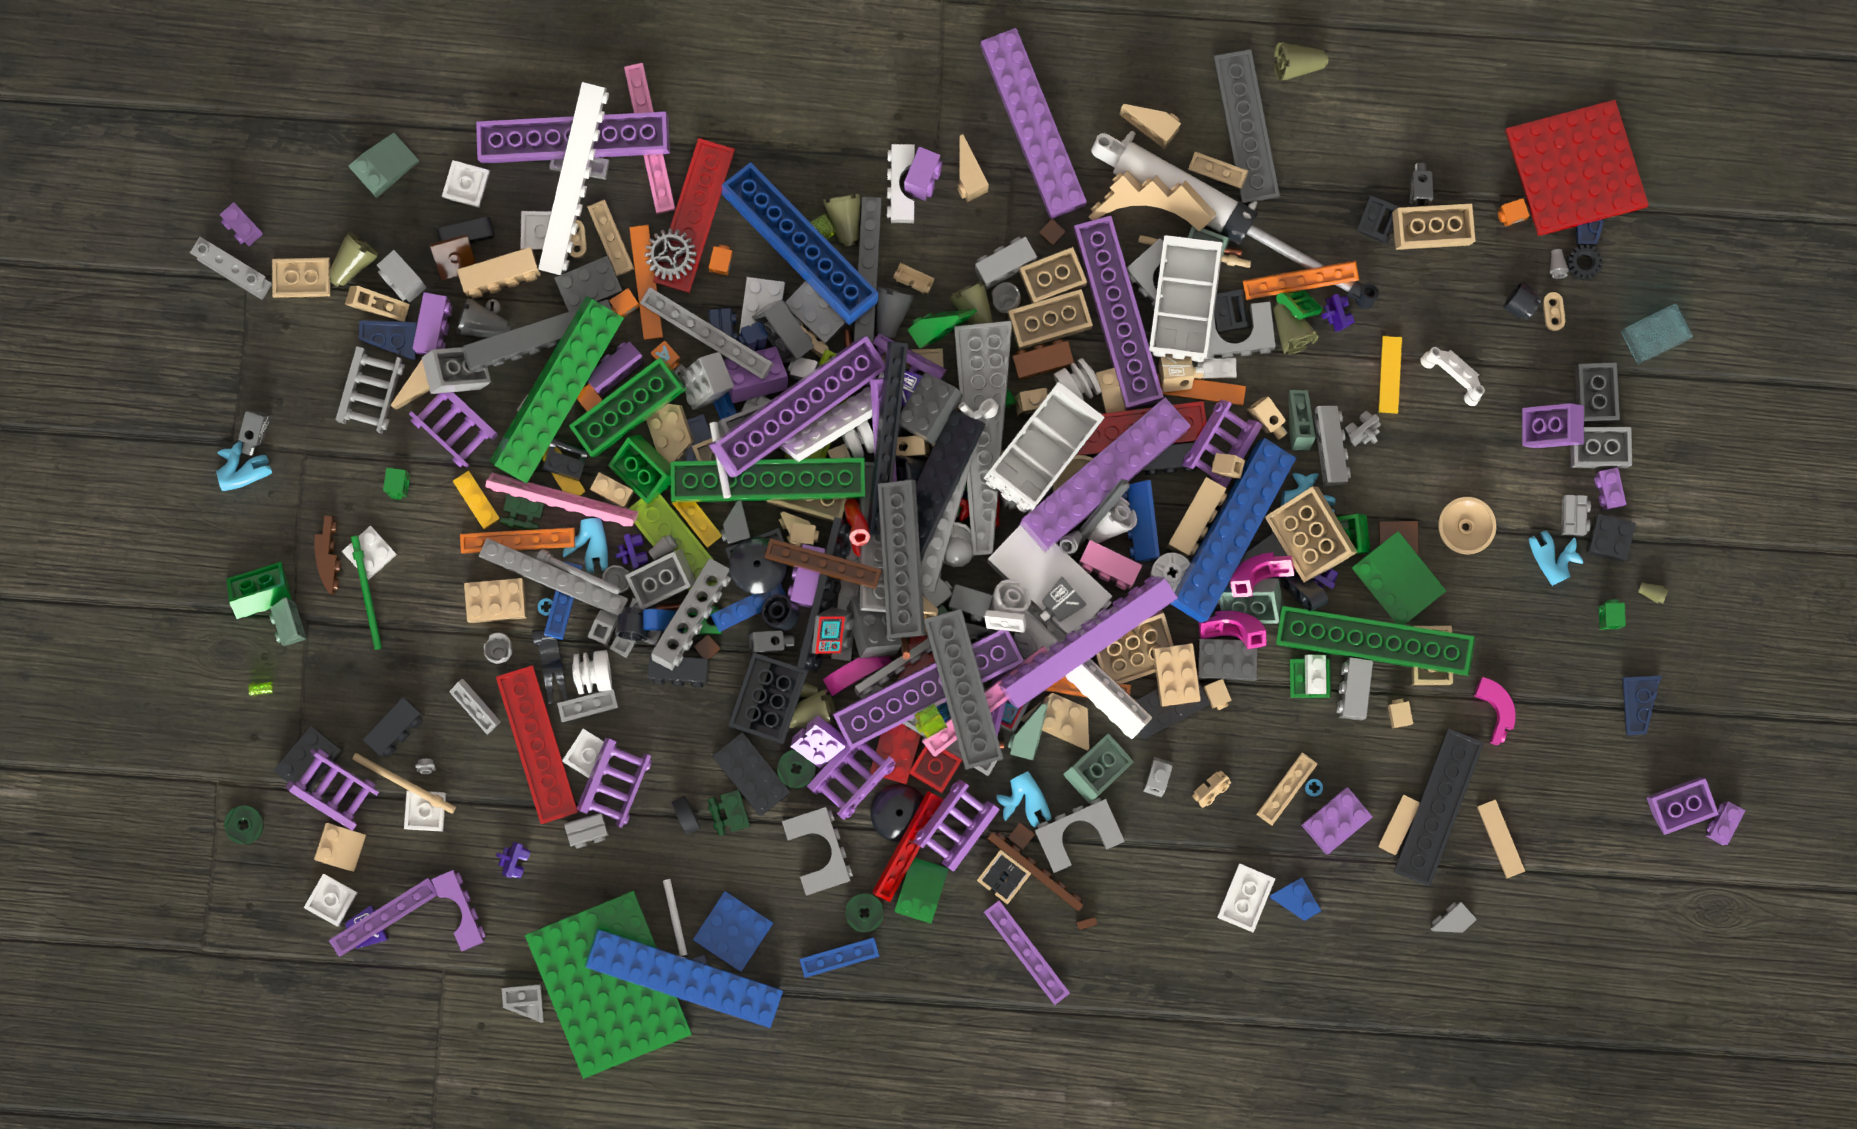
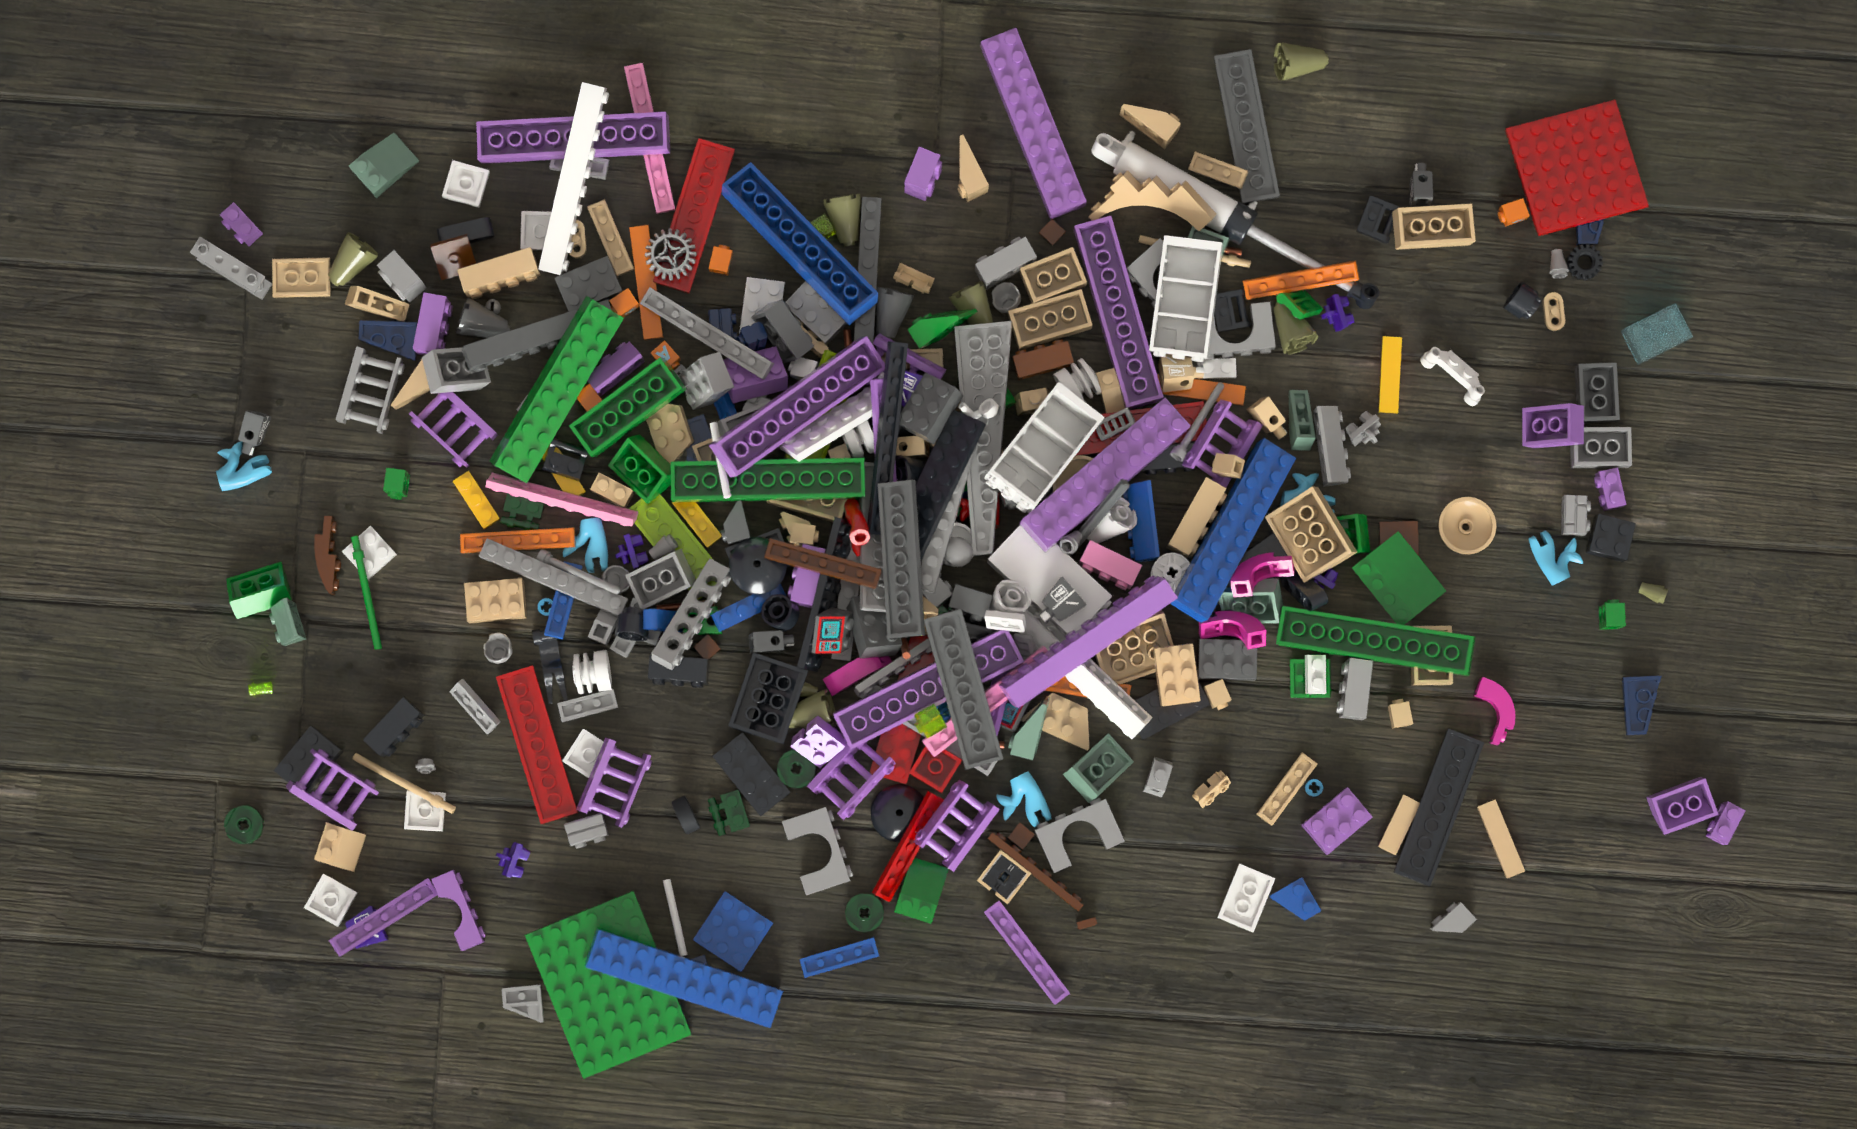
(901, 207): white arch -> none
(1127, 412): none -> light grey slope
(1179, 451): none -> light grey piece

